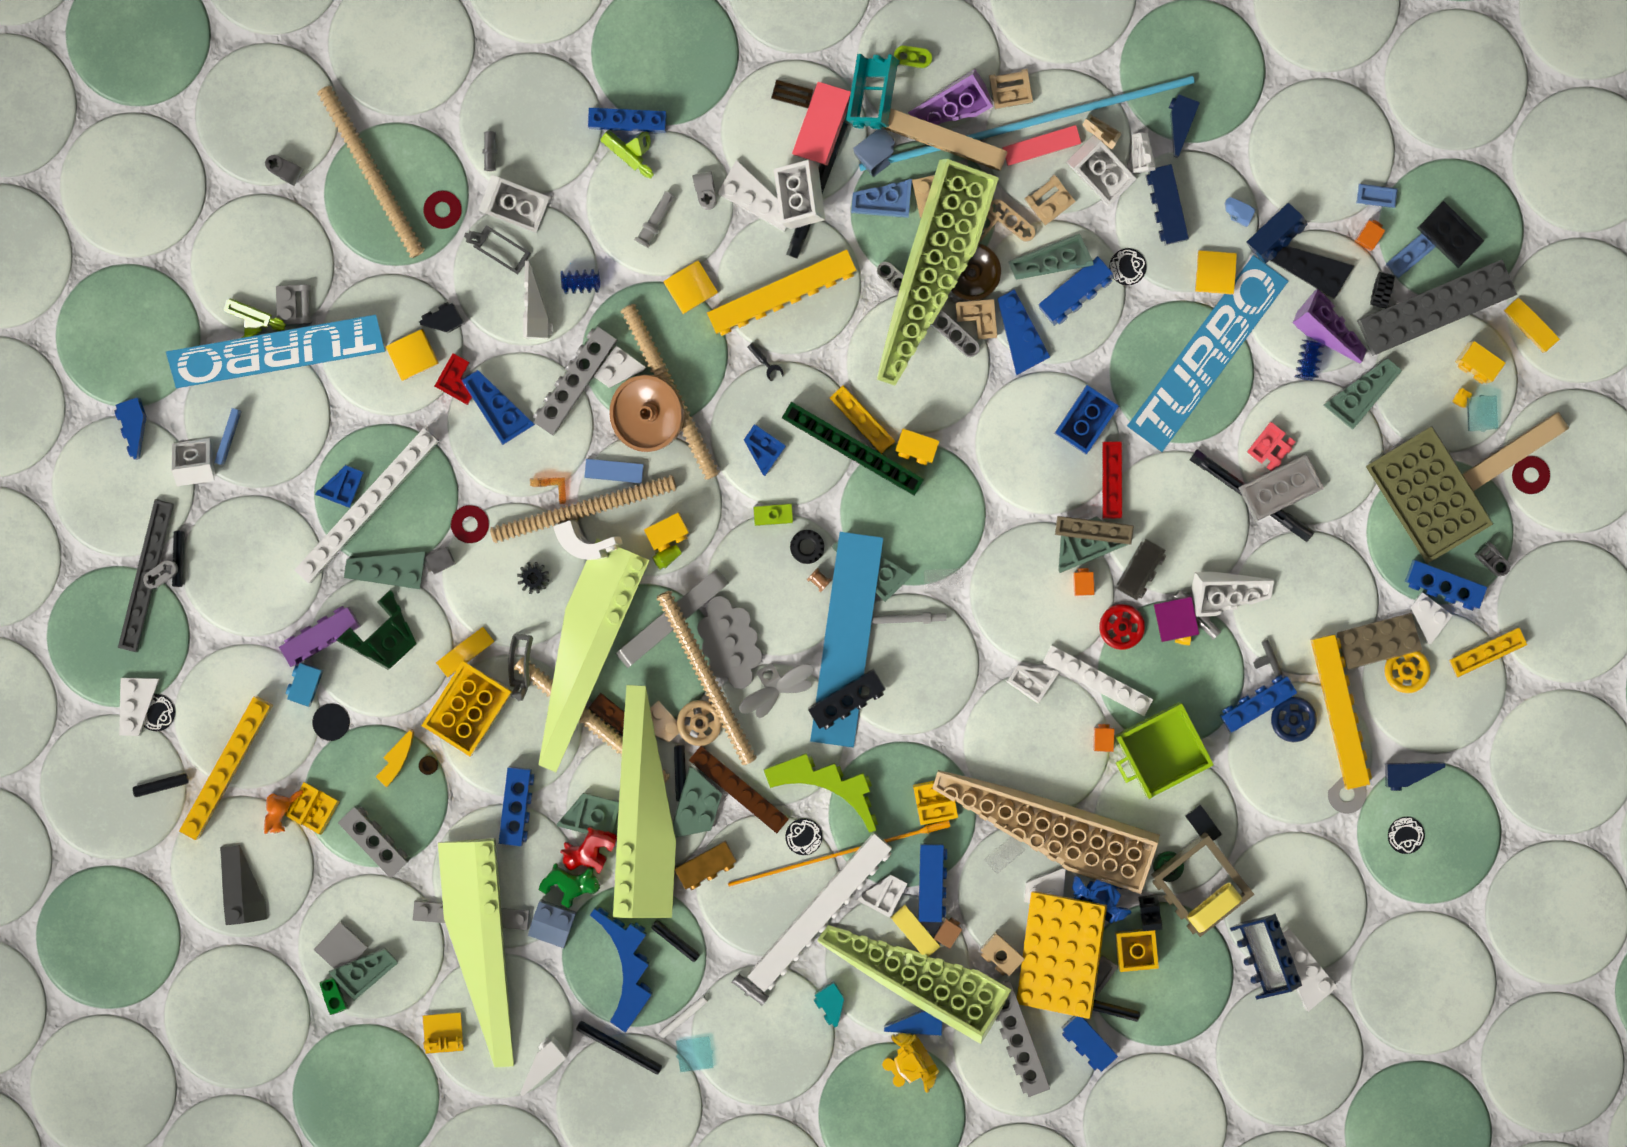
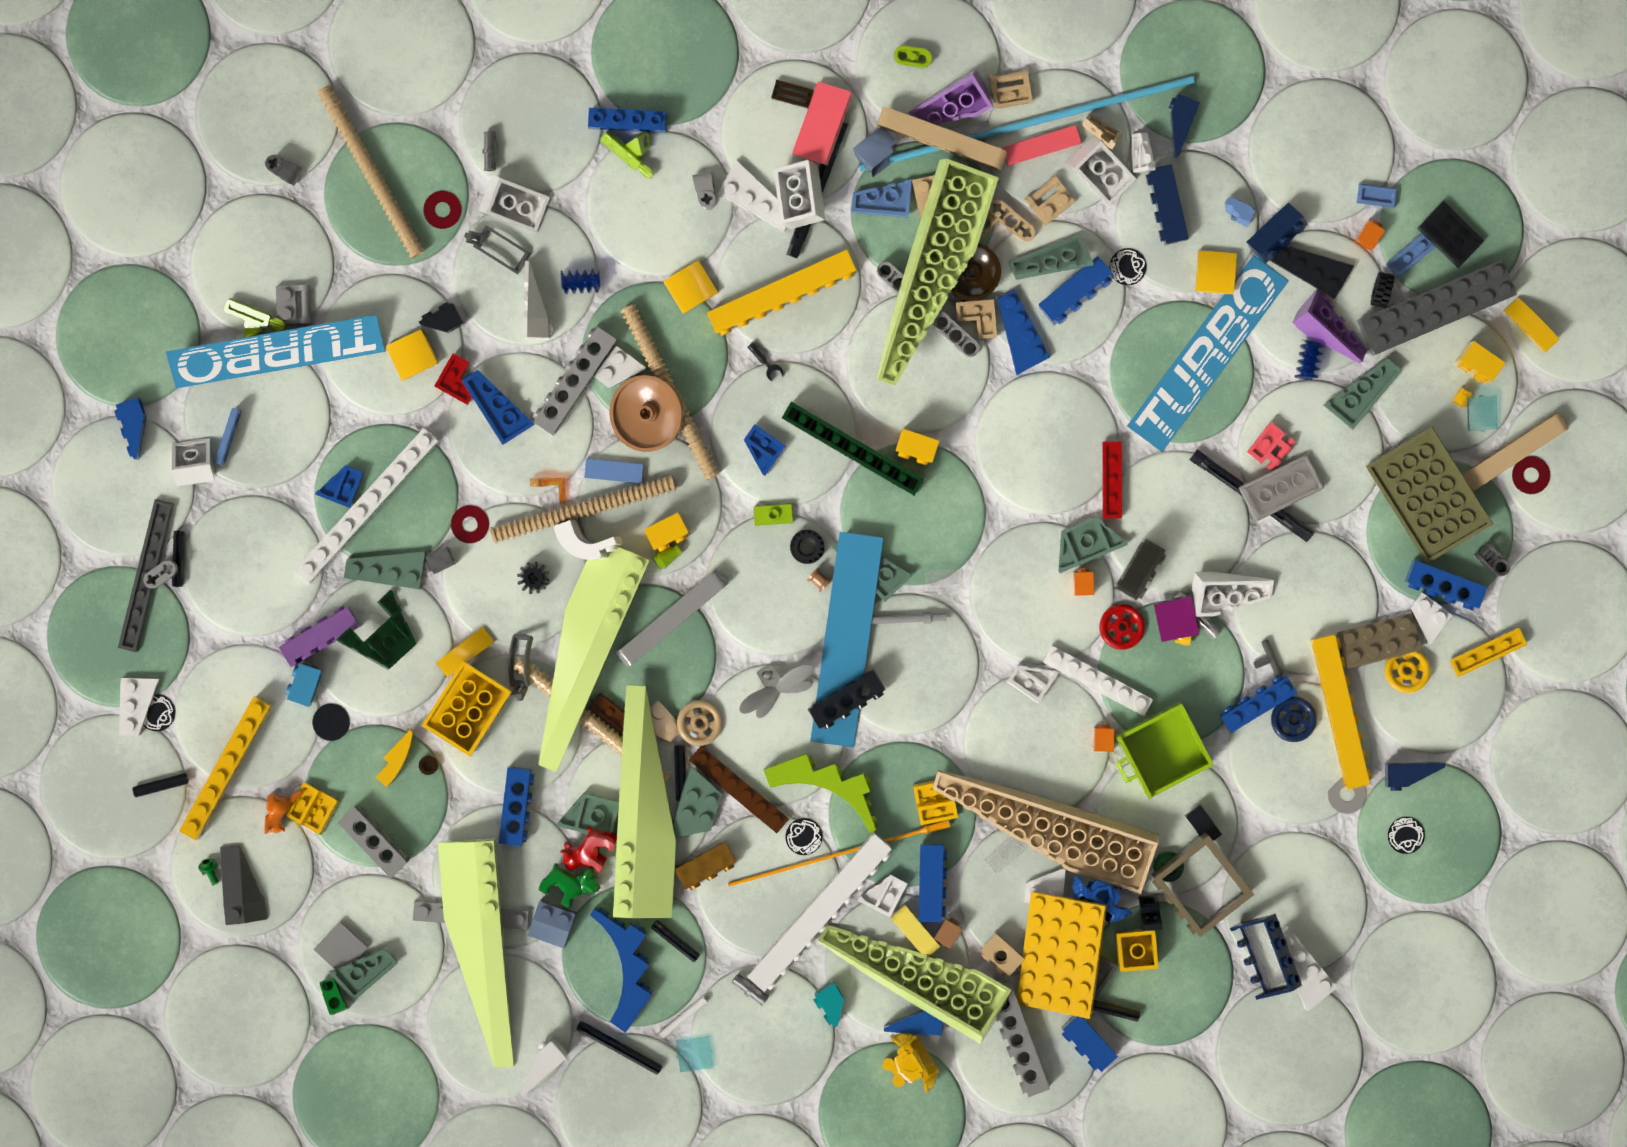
(209, 868): none -> green plate
(442, 1033): yellow hinge -> none
(651, 227): light grey pin -> none
(706, 677): tan piece -> none
(729, 642): light grey plate -> none
(862, 419): yellow tile -> none
(866, 68): teal door -> none
(1086, 419): blue brick -> none
(1094, 530): dark tan tile -> none
(1214, 907): light yellow beam -> none

